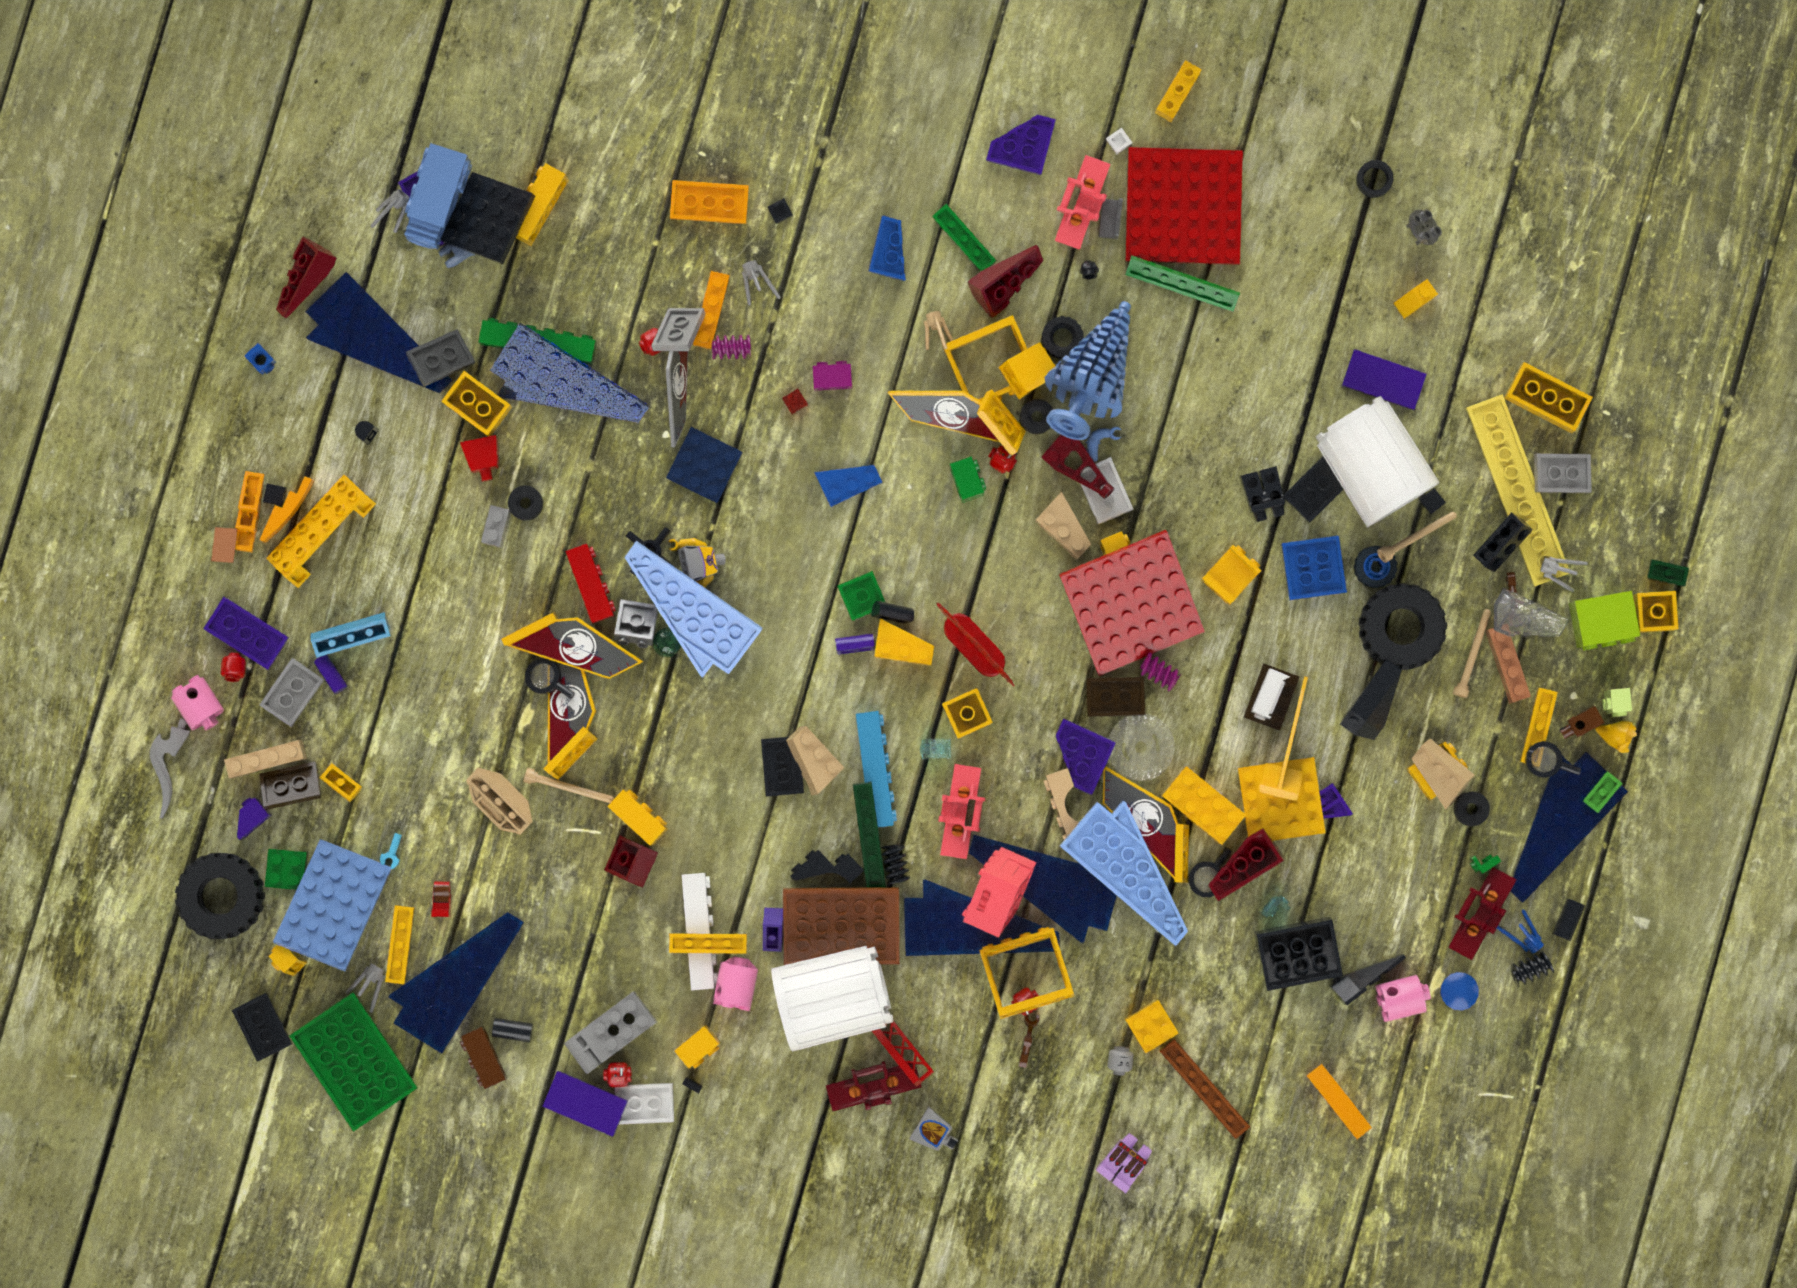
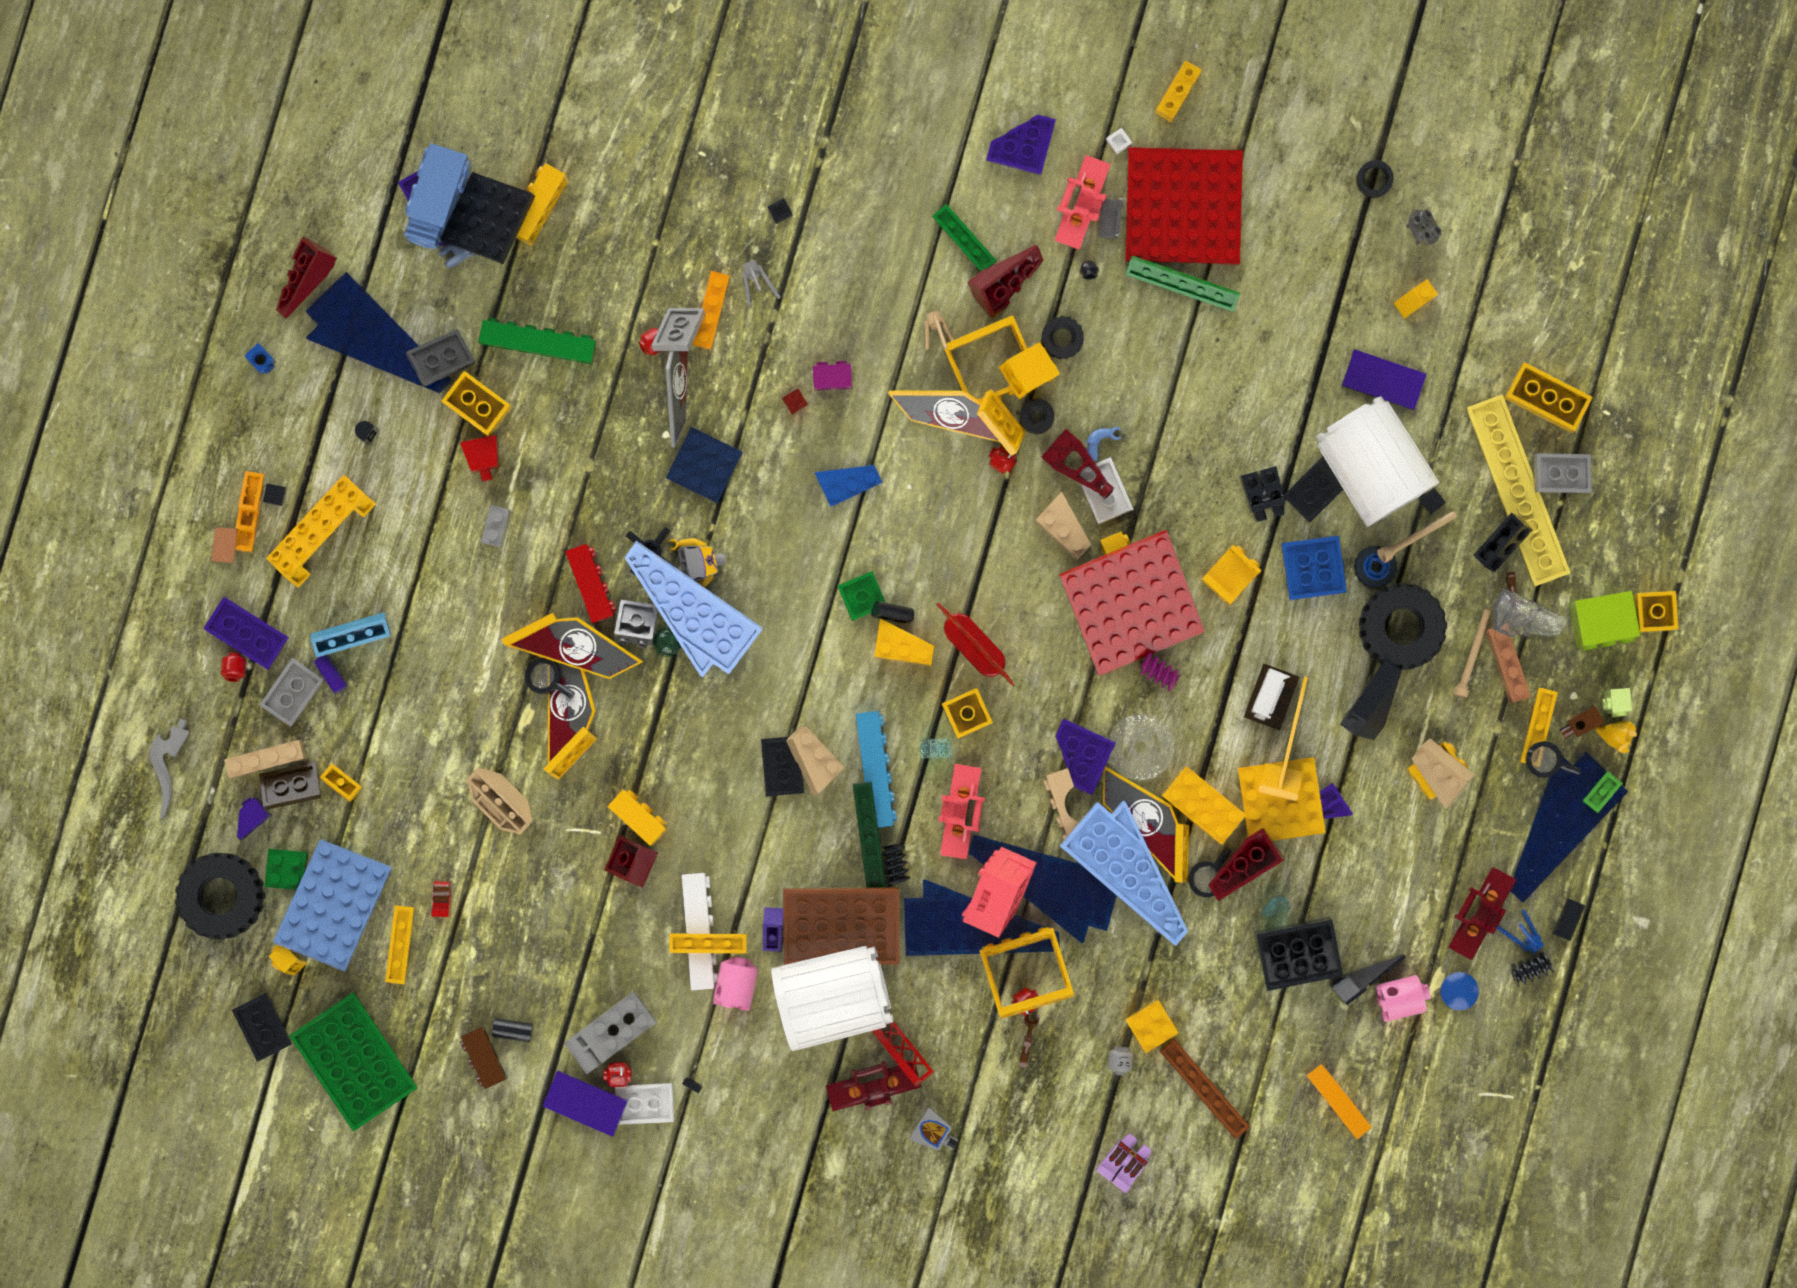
(200, 710): bright pink cylinder -> none
(281, 516): light orange slope -> none
(372, 974): light grey plant -> none
(392, 852): medium azure bar -> none
(396, 200): light grey plant -> none
(446, 991): clear blue wing -> none
(525, 492): black tyre -> none
(533, 777): tan piece -> none
(551, 377): clear blue wing -> none
(697, 1046): yellow brick -> none
(709, 202): light orange plate -> none
(731, 347): magenta piece -> none
(818, 864): black arch -> none
(855, 644): dark purple brick -> none
(888, 252): blue wing -> none
(967, 480): green brick -> none
(1092, 374): medium blue plant -> none
(1115, 696): dark brown plate -> none
(1481, 803): black tyre -> none
(1488, 862): green bracket -> none
(1551, 566): light grey plant -> none
(1667, 573): dark green plate -> none

